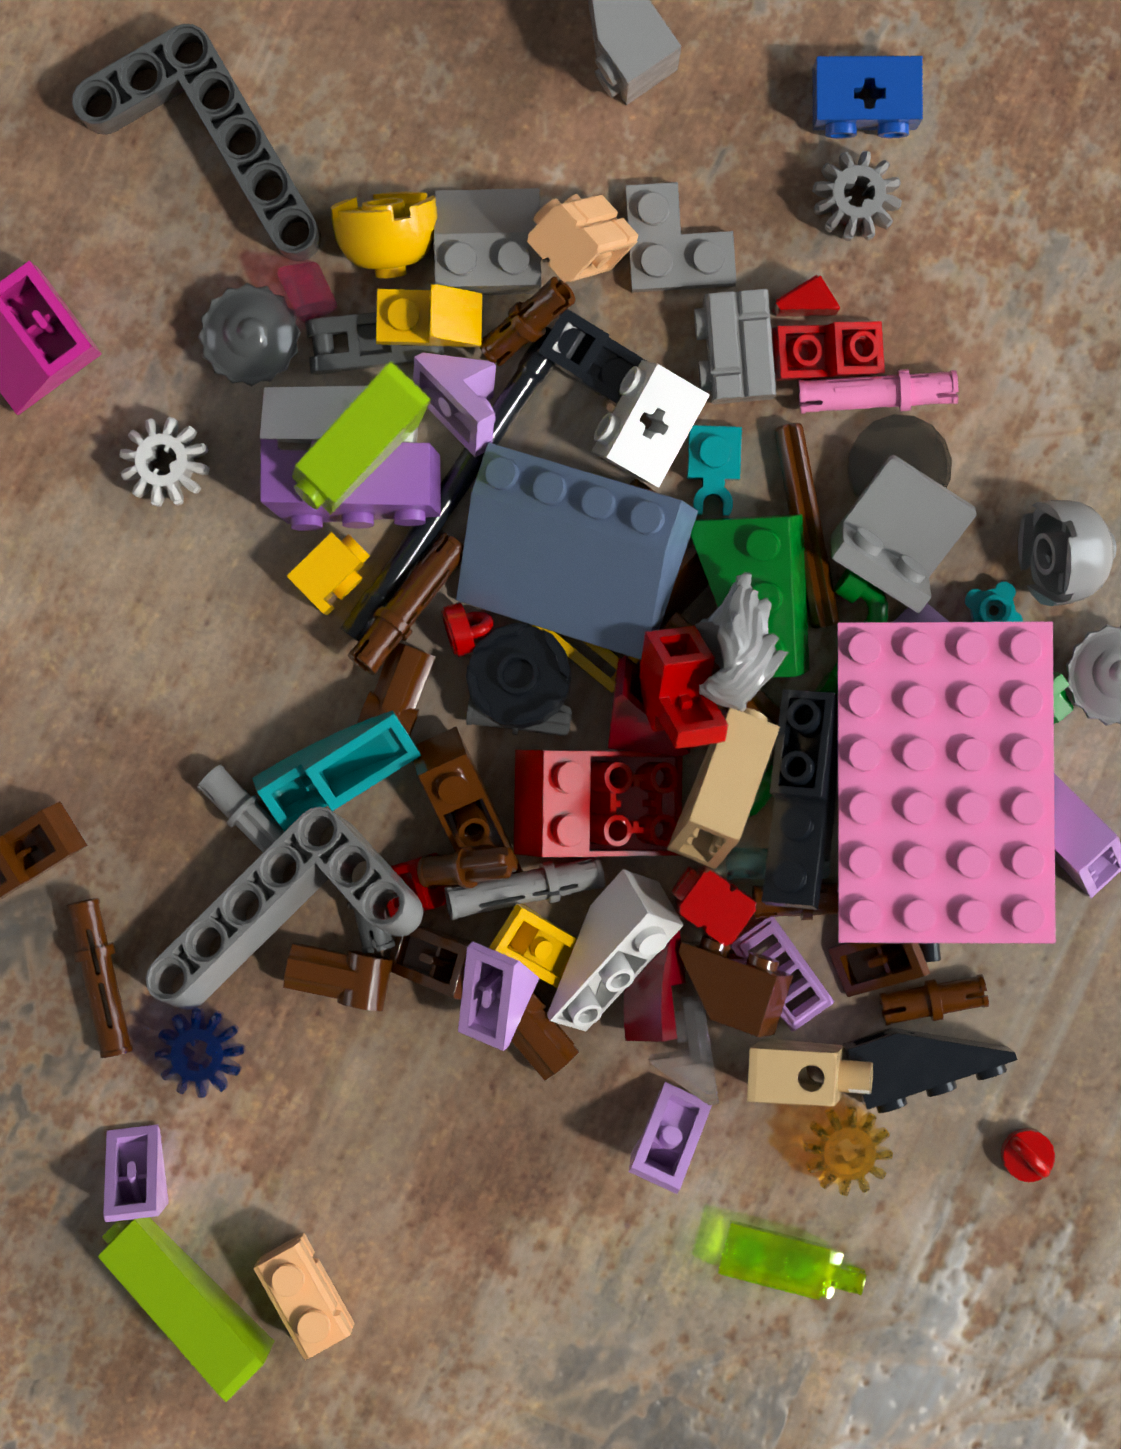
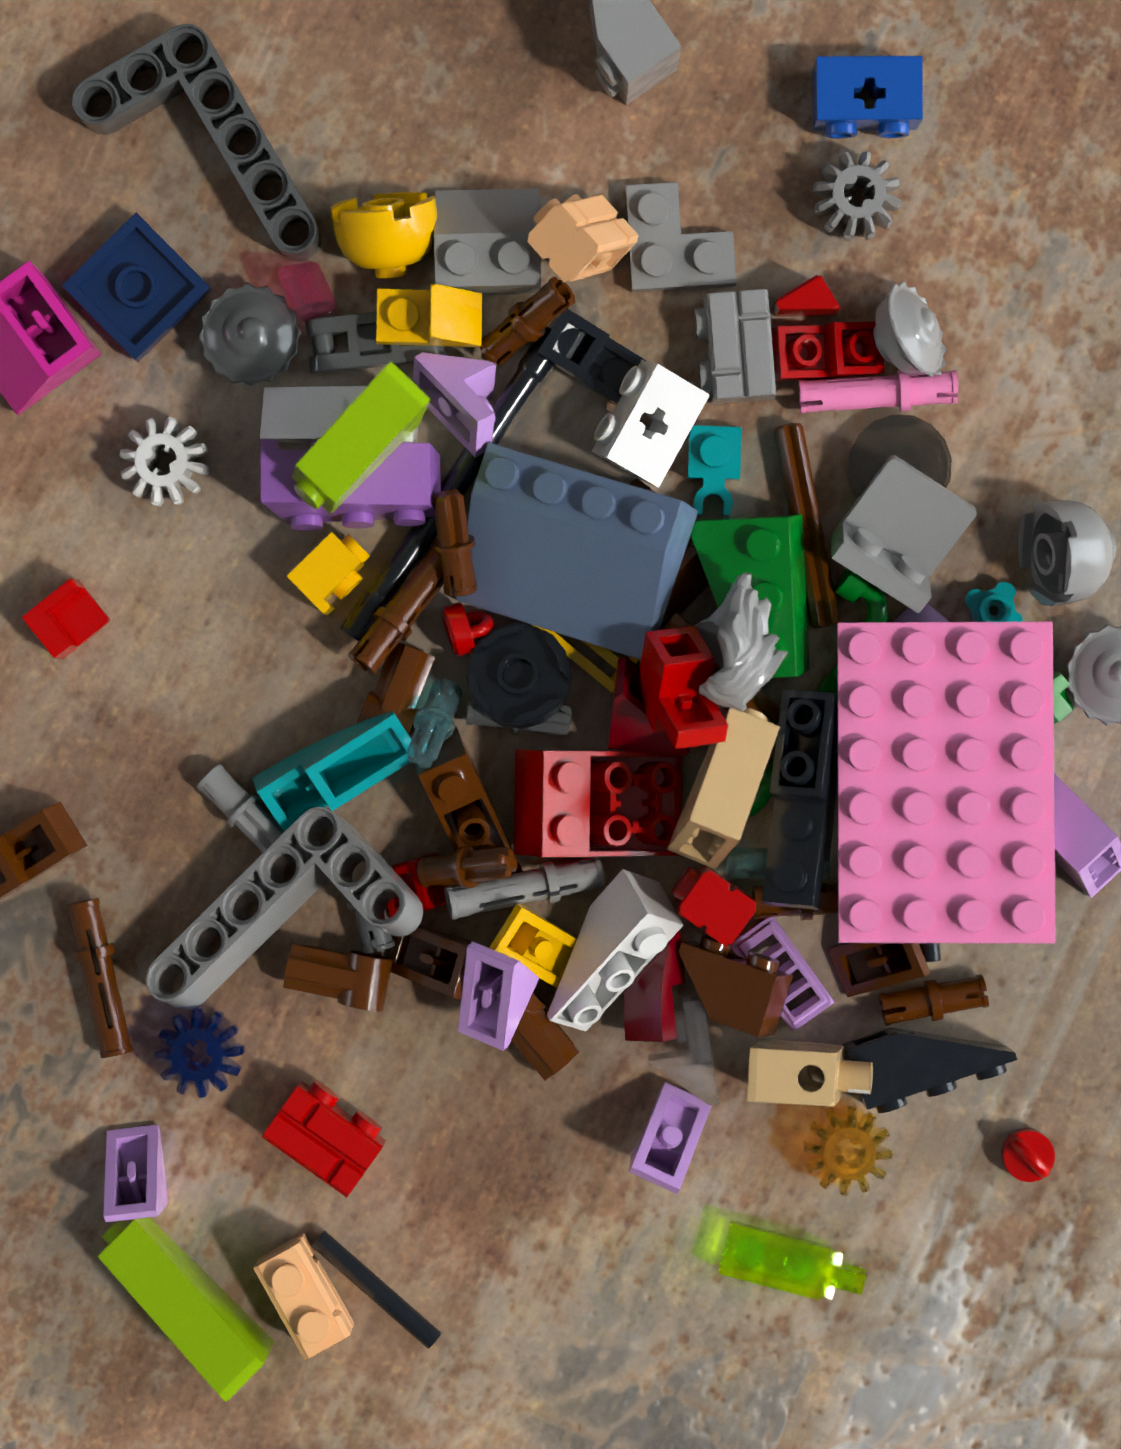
(66, 618): none -> red panel
(137, 287): none -> dark blue plate
(325, 1137): none -> red brick
(376, 1289): none -> black bar
(434, 723): none -> clear light blue axle
(454, 543): none -> reddish brown axle
(909, 332): none -> light grey piece

